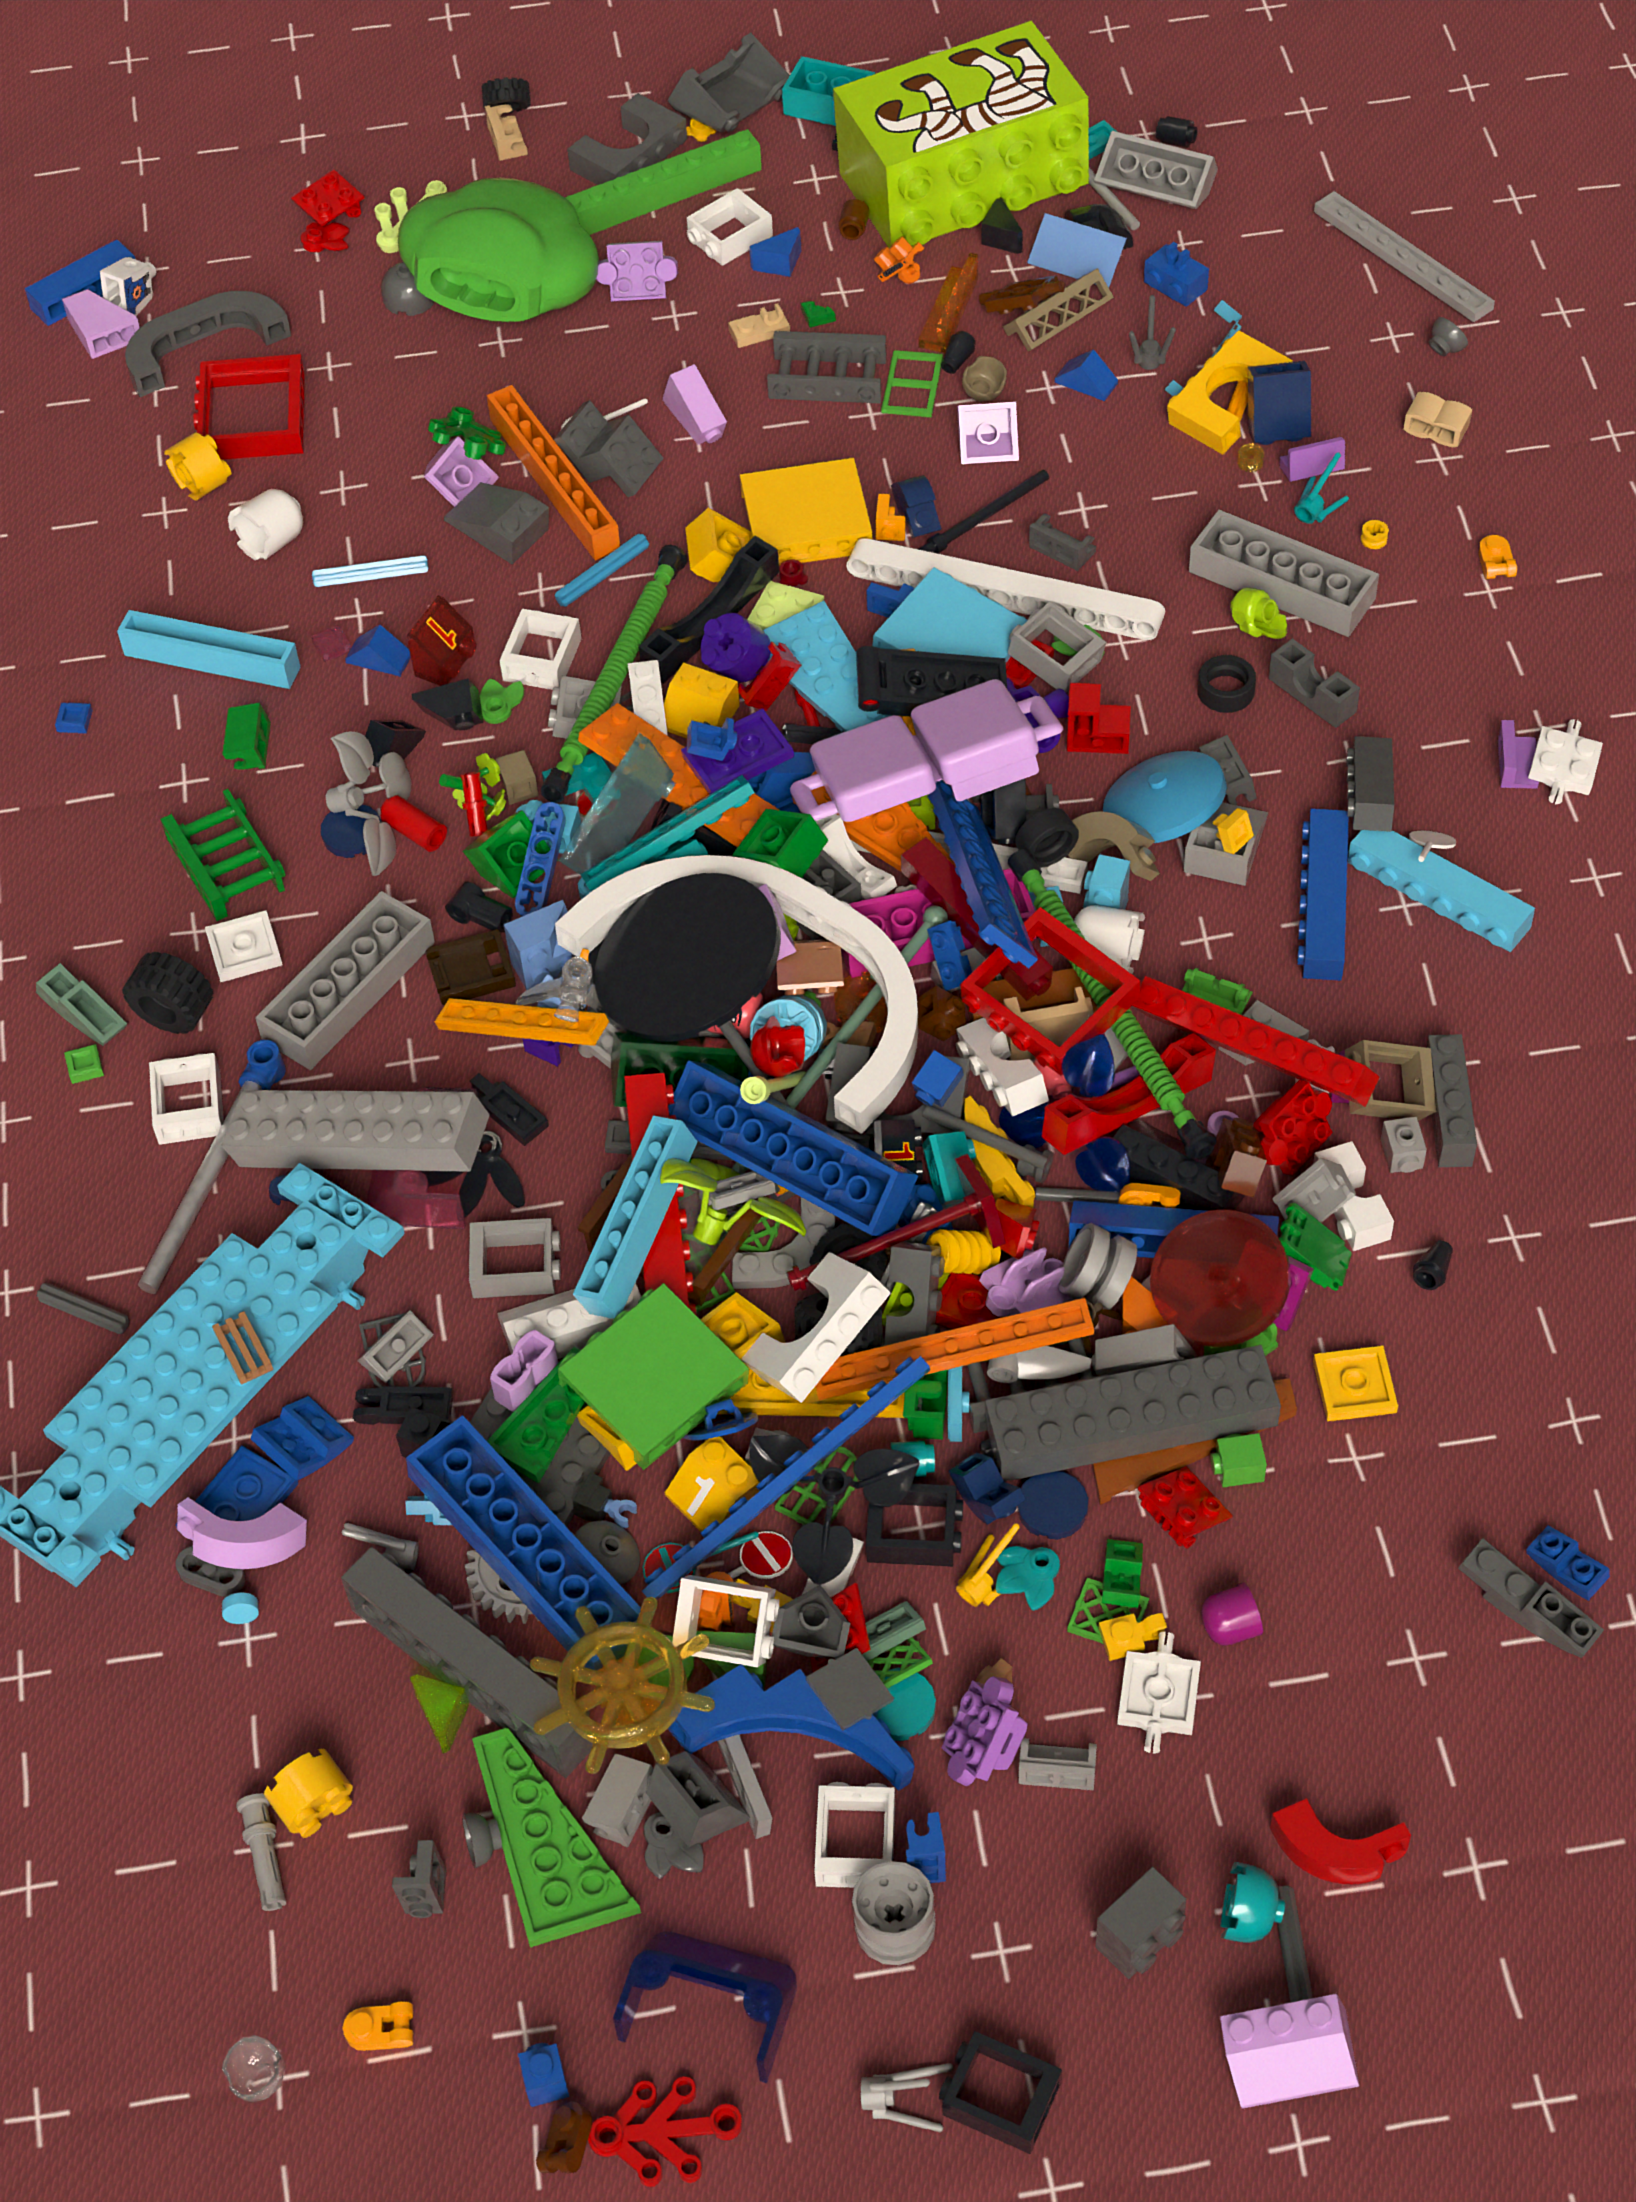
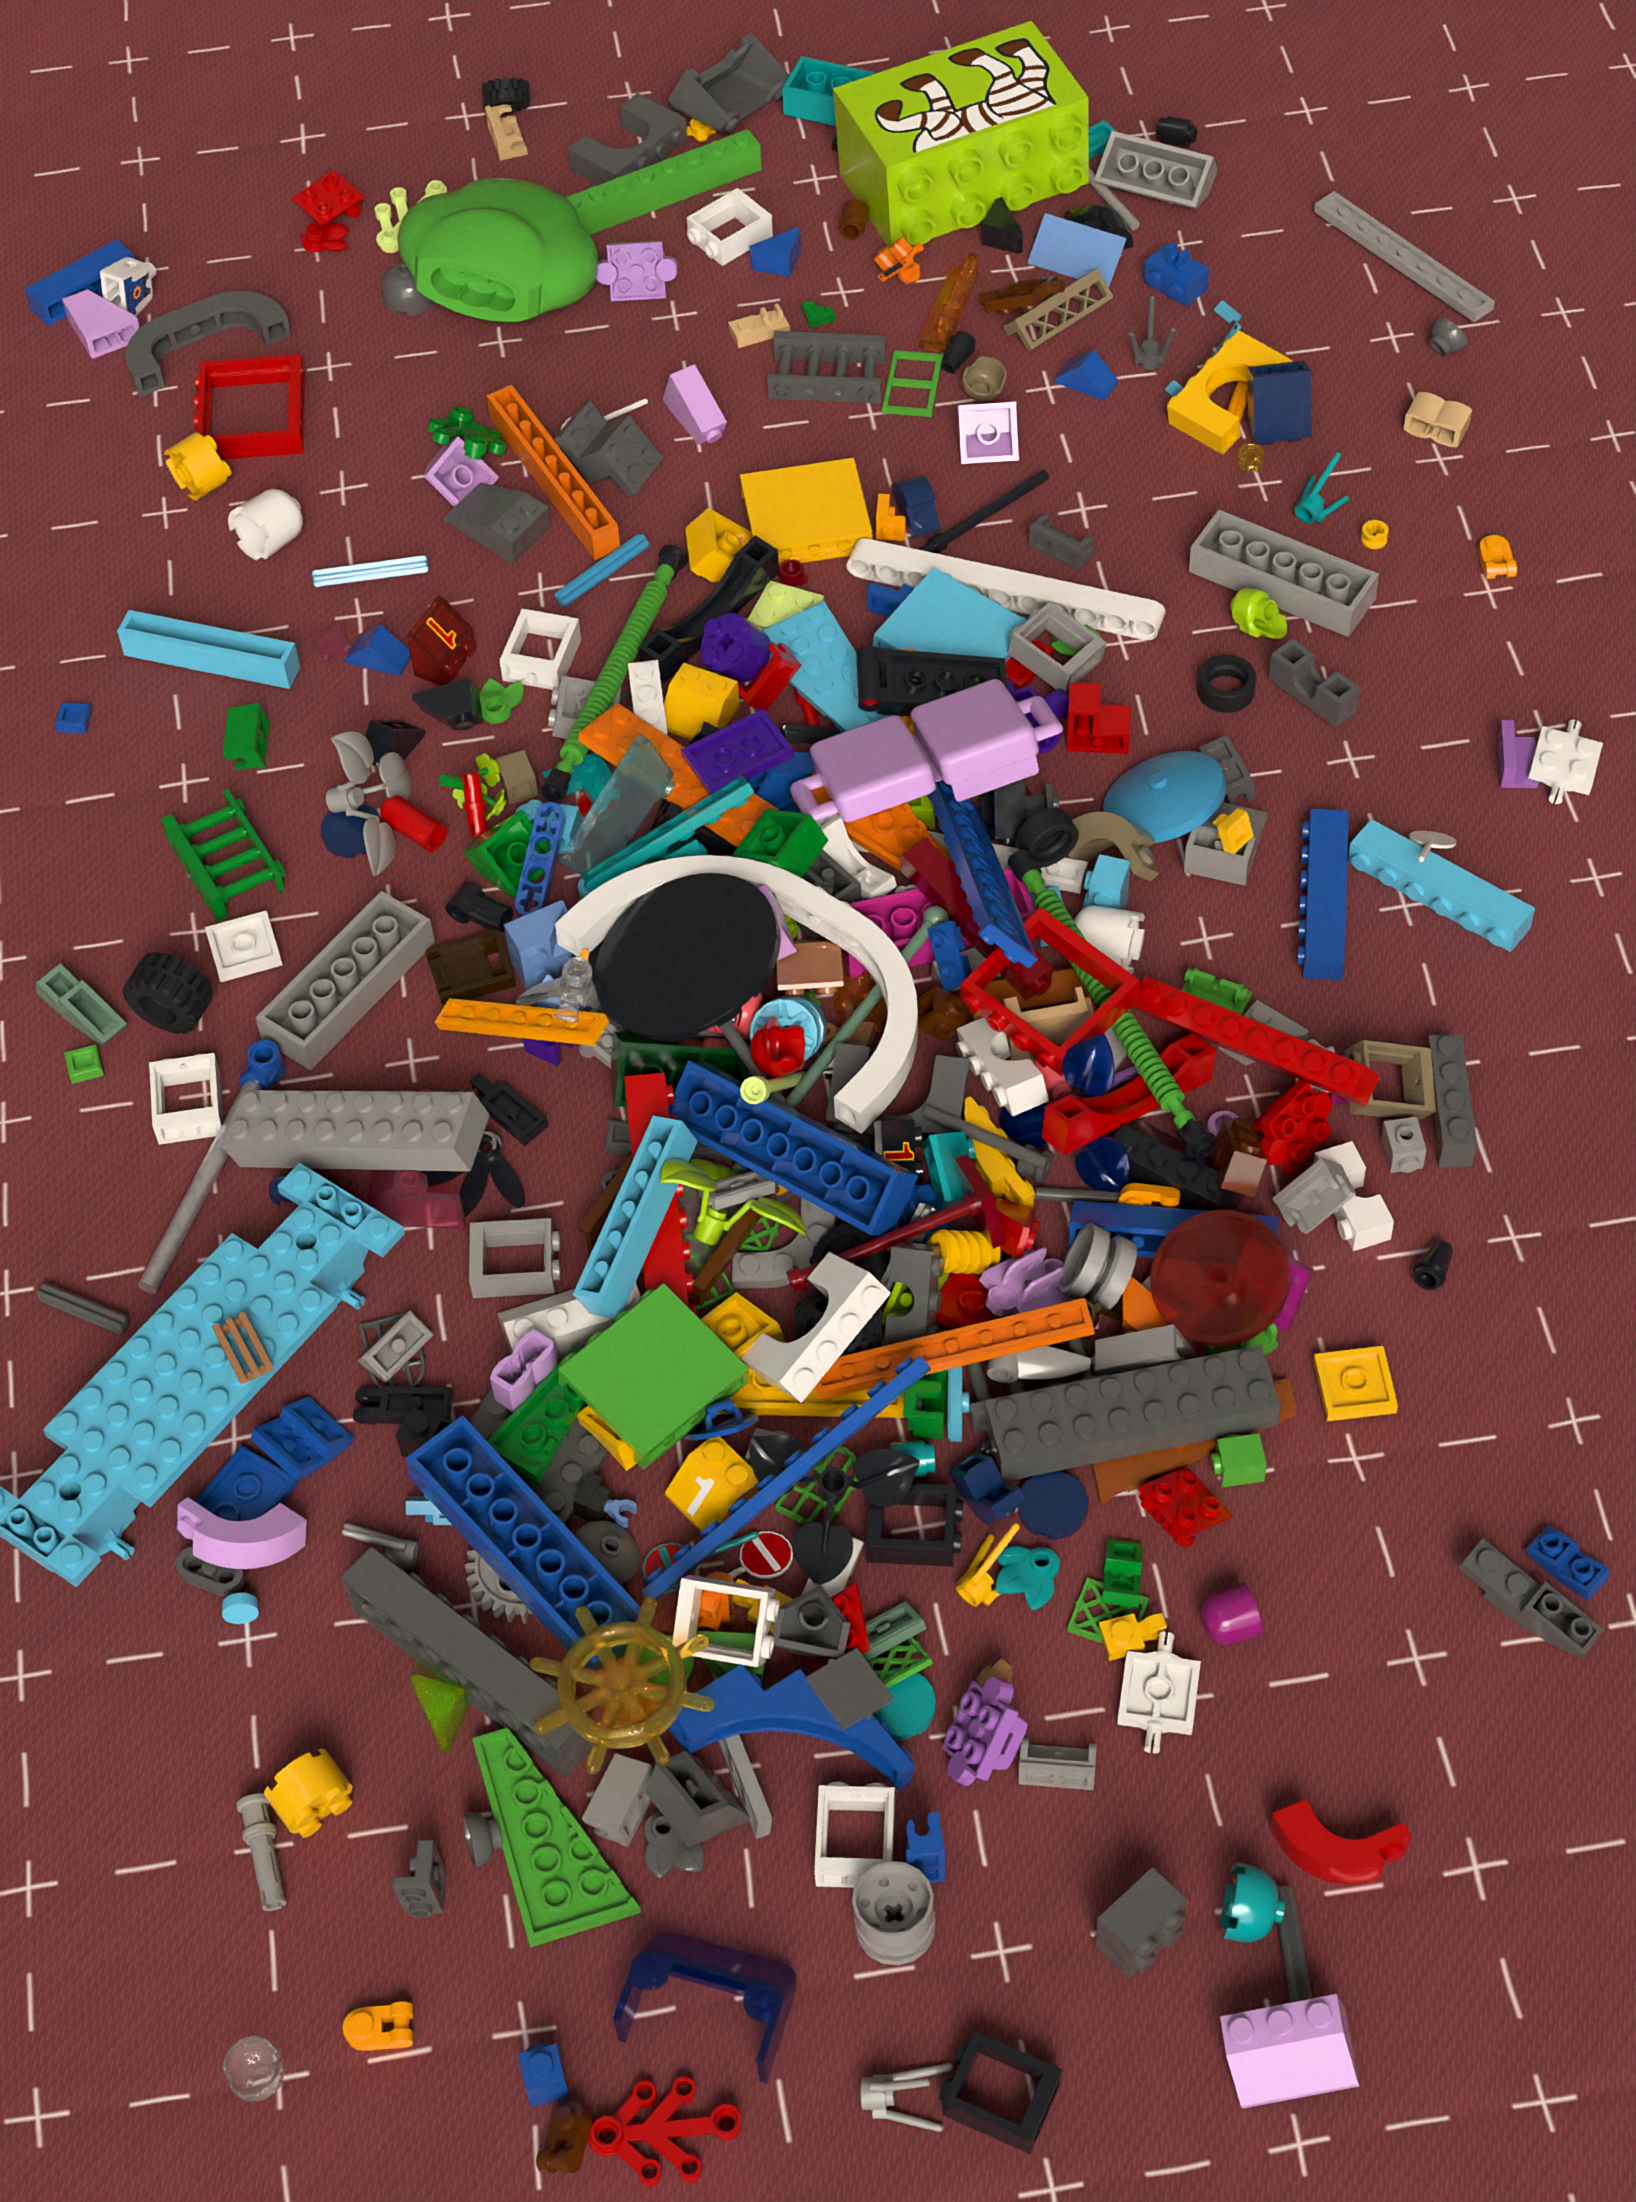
(711, 740): blue bracket -> none
(937, 1080): blue brick -> none
(1312, 459): medium lavender panel -> none
(1315, 1246): green plate -> none
(1370, 783): dark grey brick -> none

